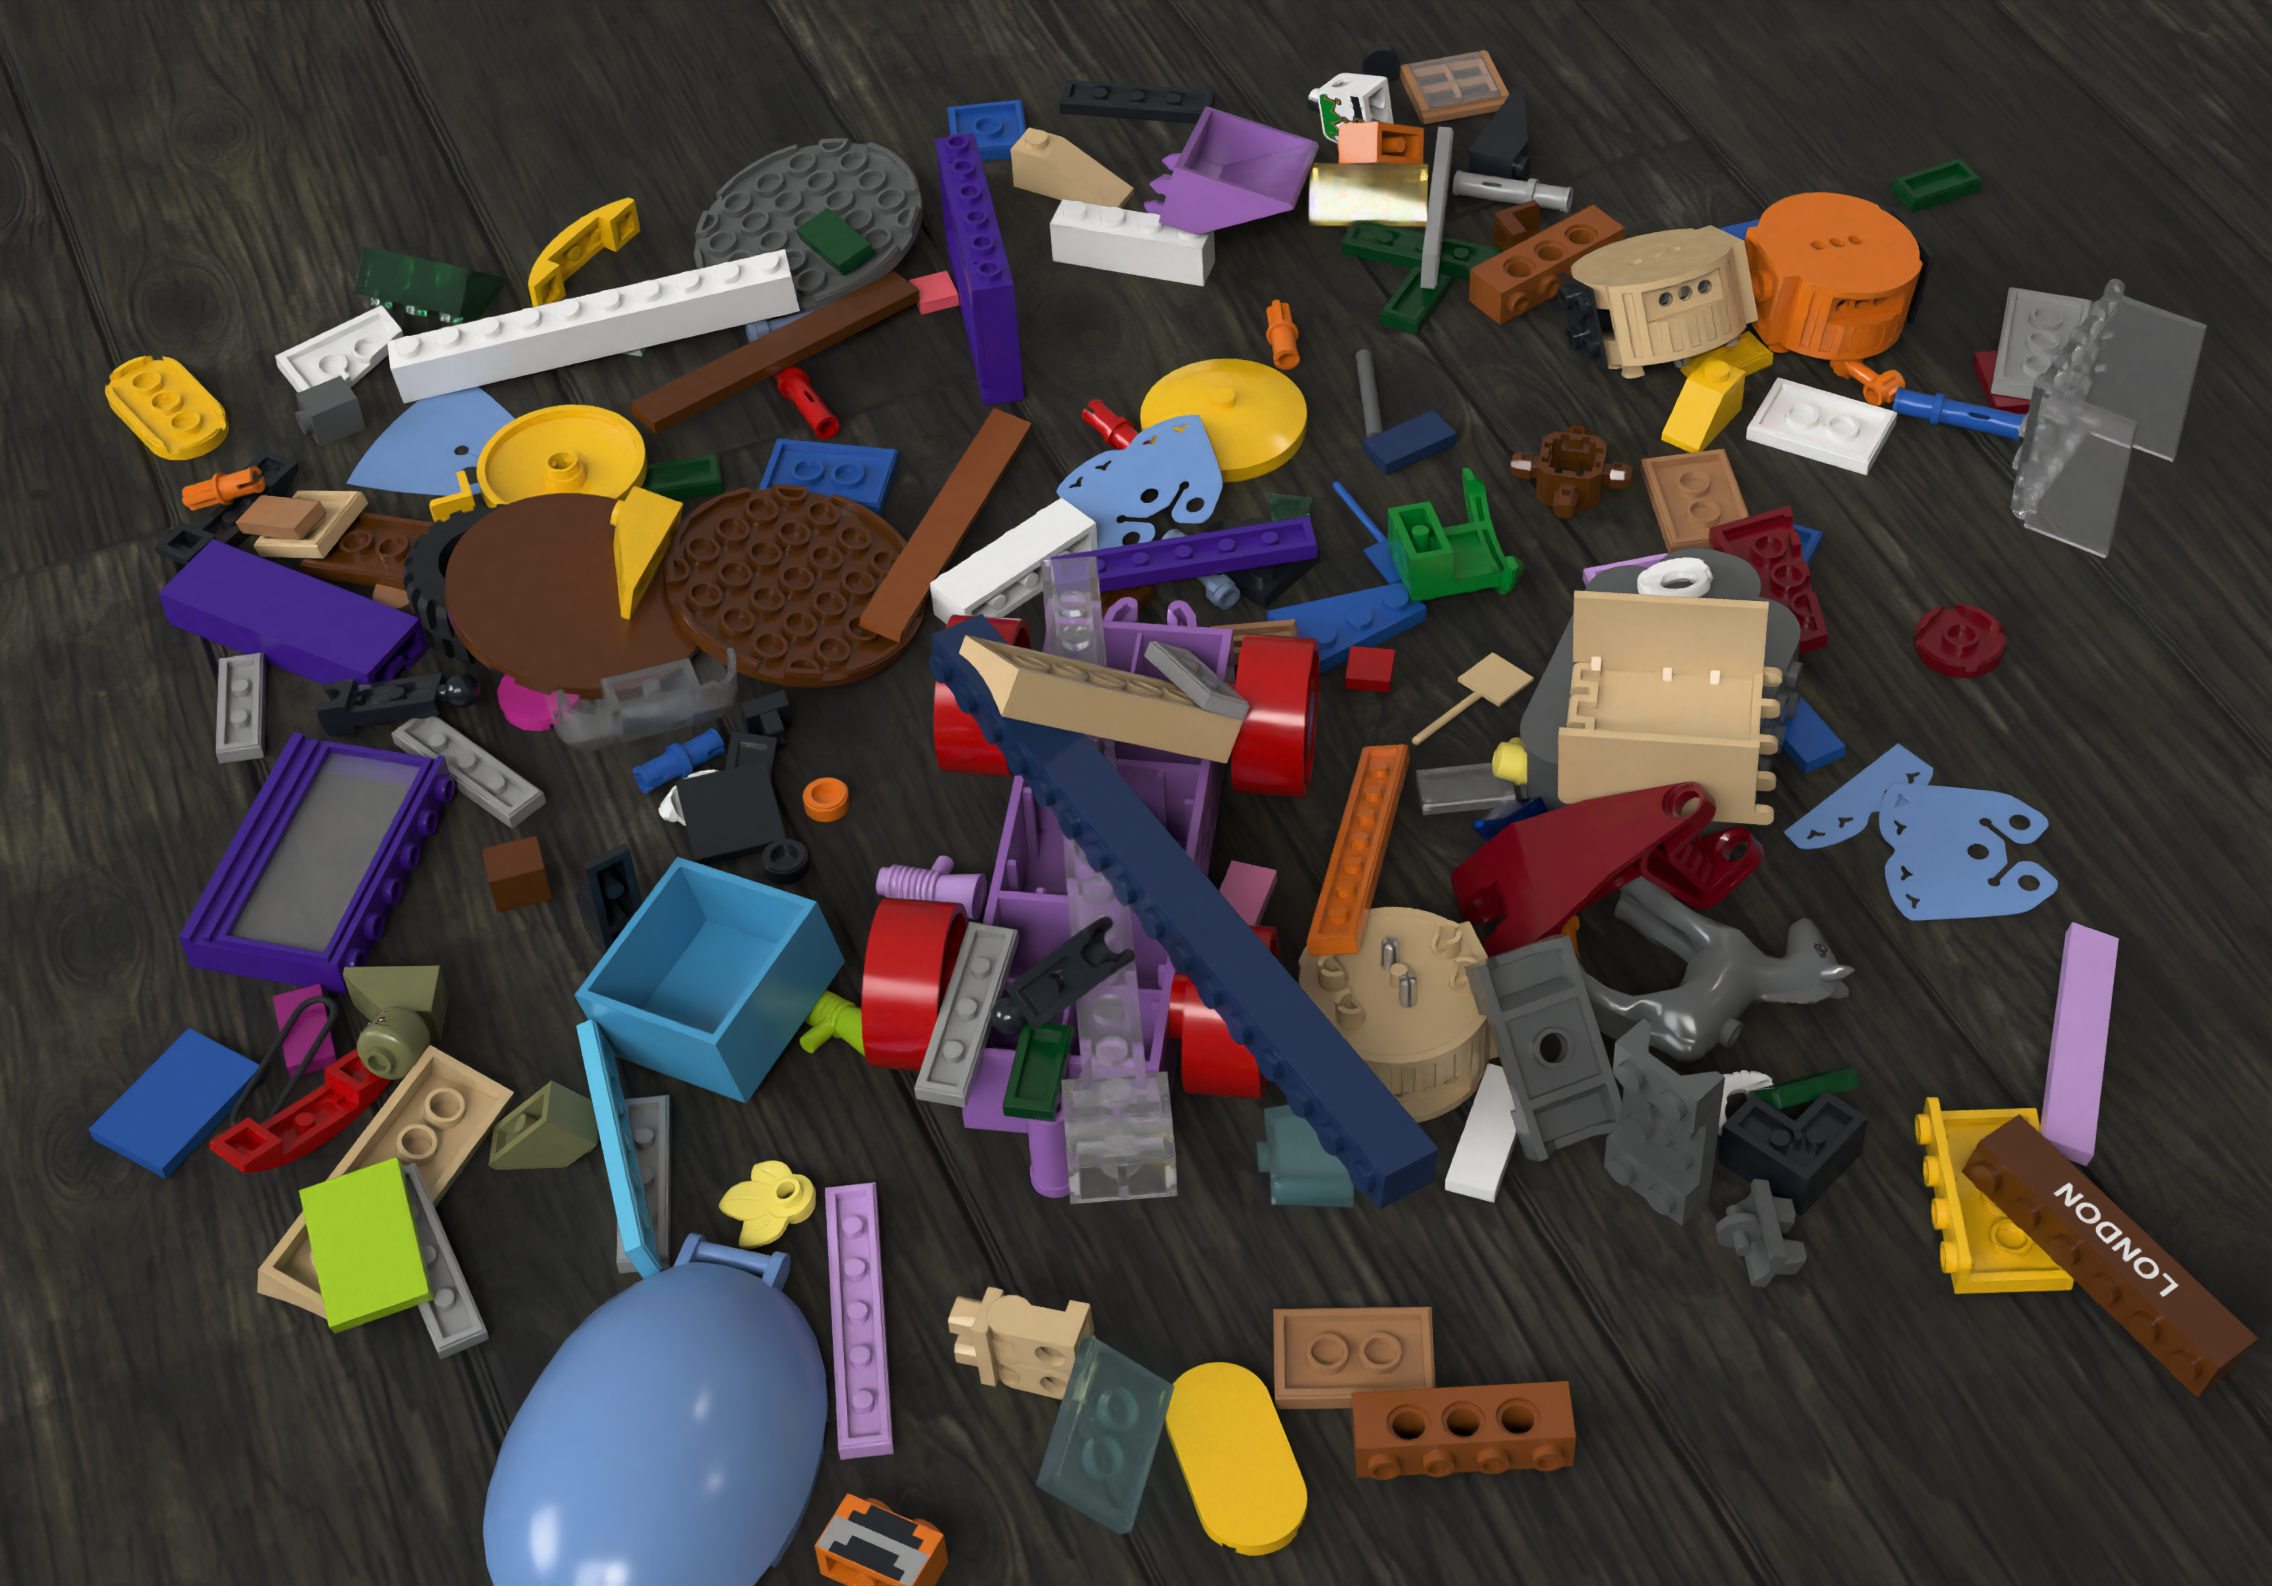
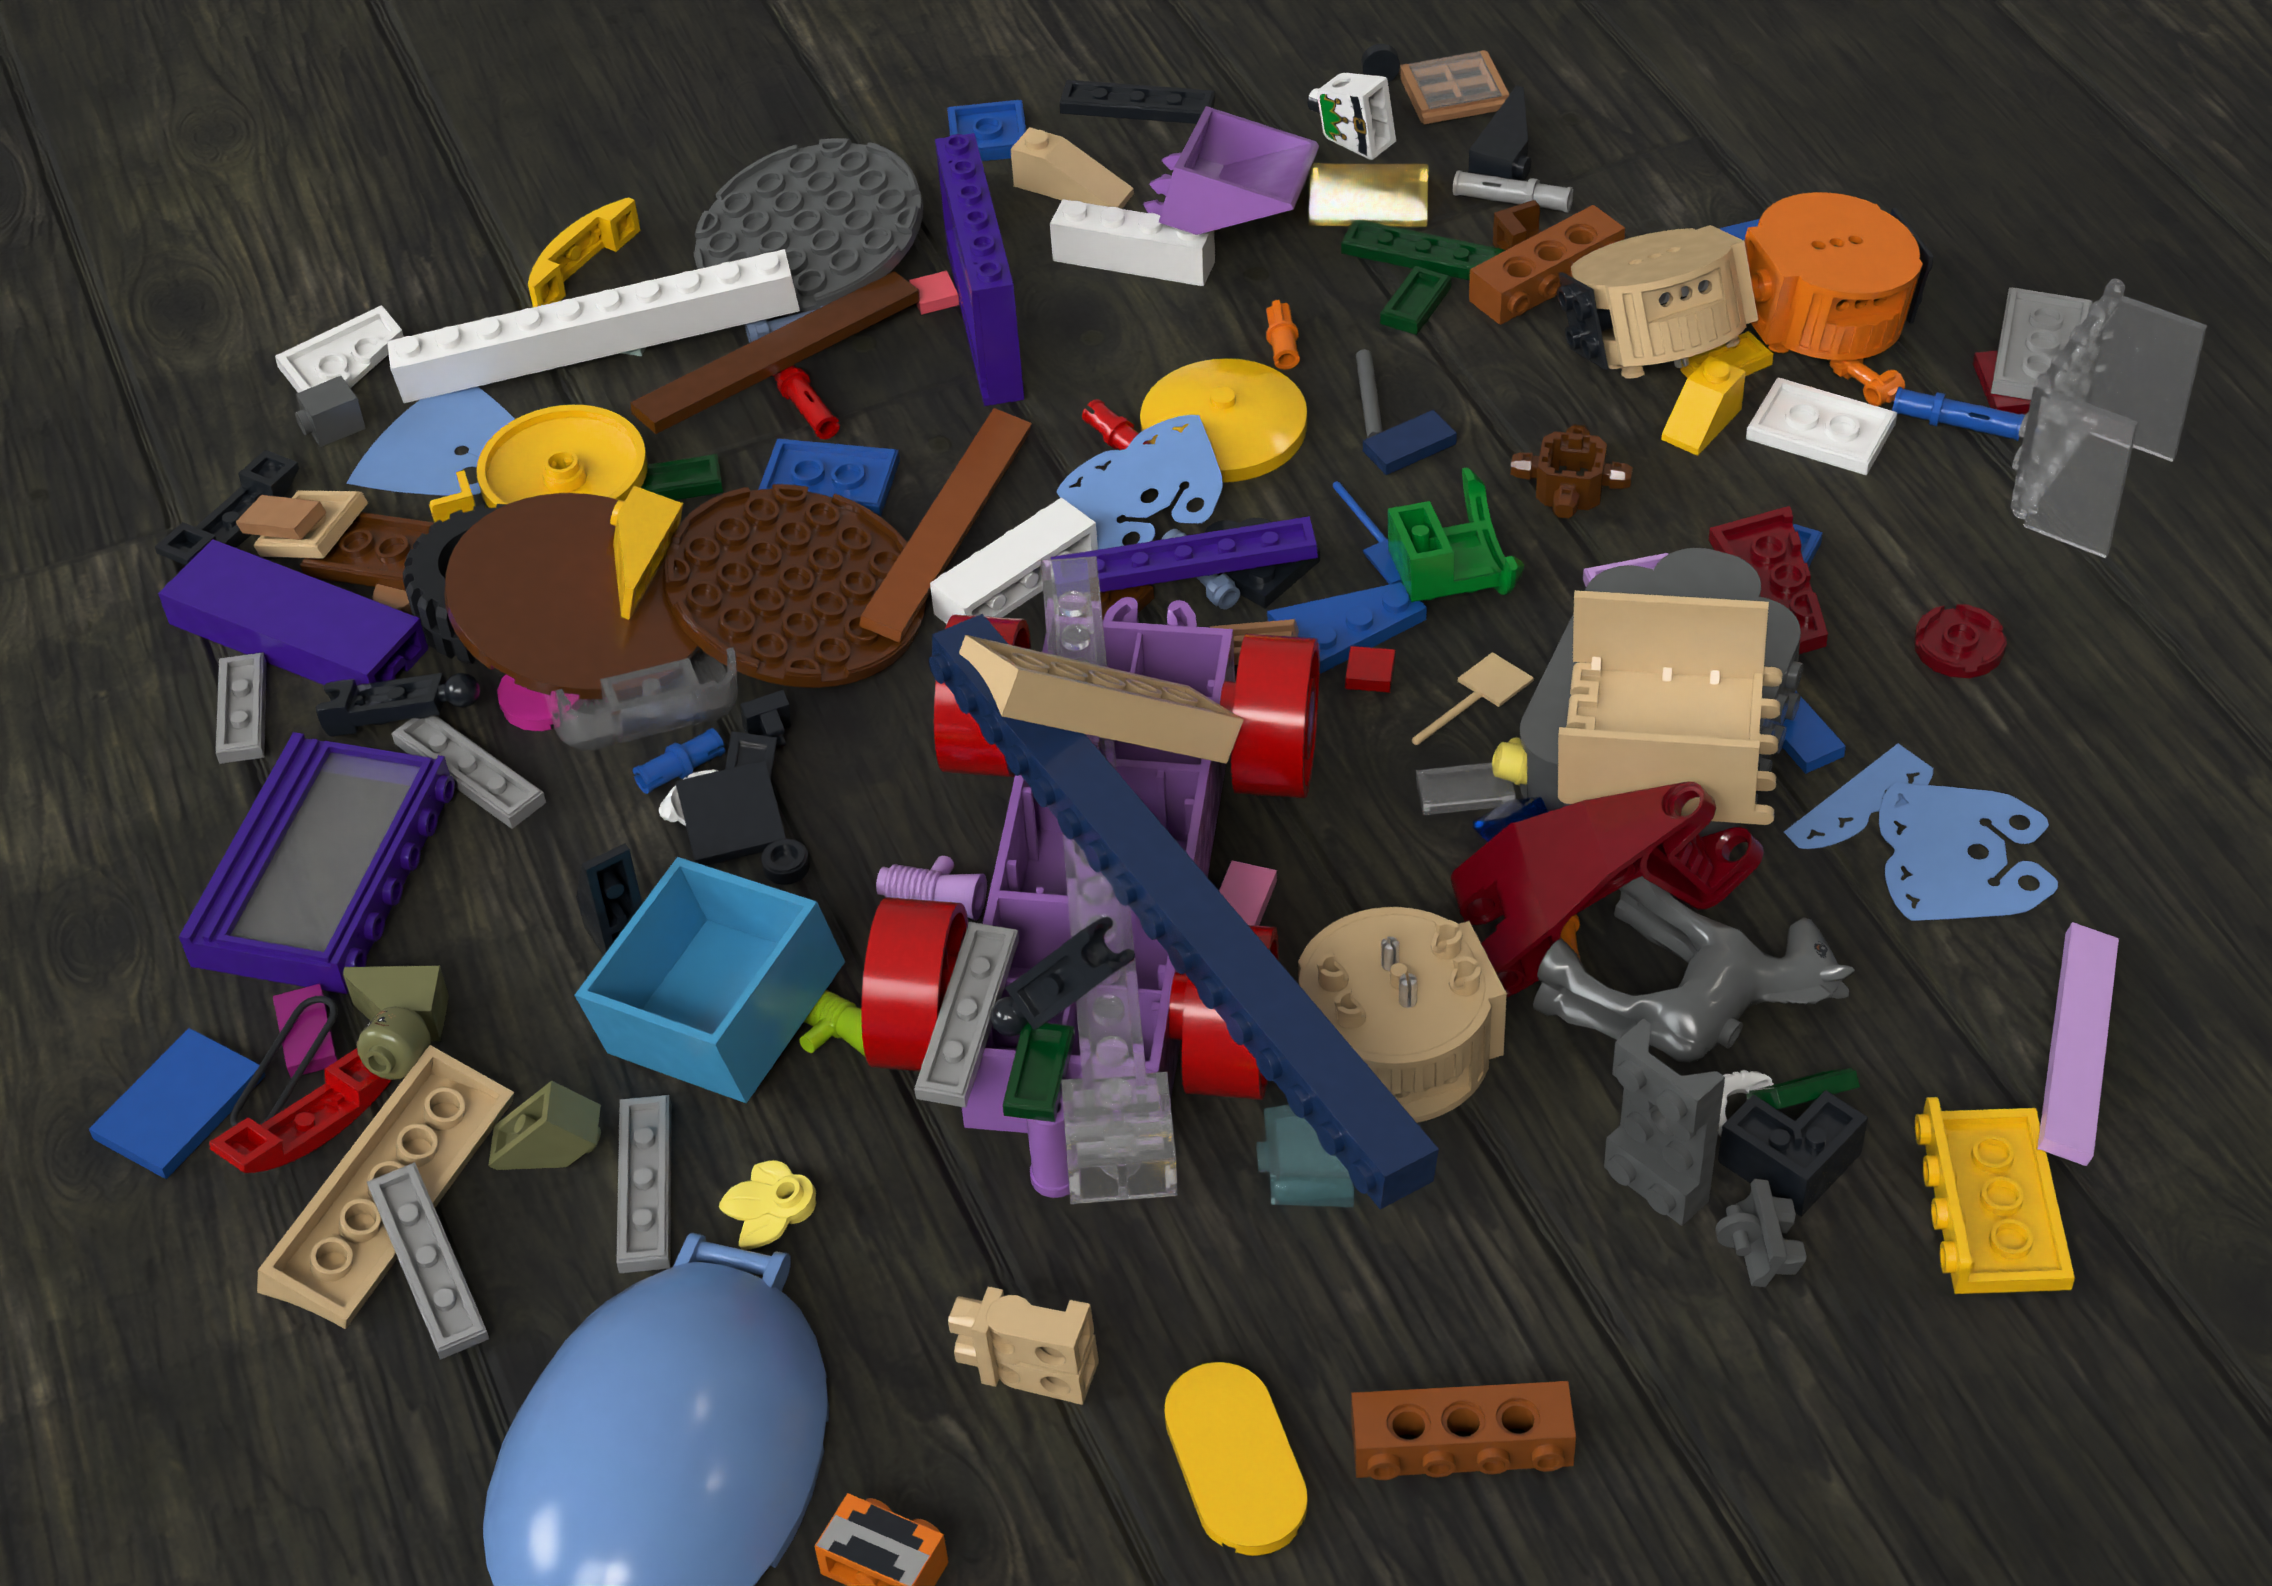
(167, 408): yellow tile -> none
(223, 488): orange axle -> none
(366, 1245): lime tile -> none
(425, 286): clear green slope -> none
(516, 874): reddish brown panel -> none
(619, 1150): medium azure tile -> none
(826, 799): orange tile -> none
(835, 241): dark green tile -> none
(858, 1322): lavender tile -> none
(1105, 1435): clear light blue tile -> none
(1197, 680): light grey tile -> none
(1289, 507): clear green tile -> none
(1342, 1351): medium nougat tile -> none
(1359, 851): orange tile -> none
(1380, 143): orange brick -> none
(1437, 208): light grey tile -> none
(1485, 1141): white tile -> none
(1524, 999): dark grey piece -> none
(1680, 570): white piece -> none
(1692, 496): medium nougat tile -> none
(1936, 185): dark green tile -> none
(2109, 1255): reddish brown brick -> none

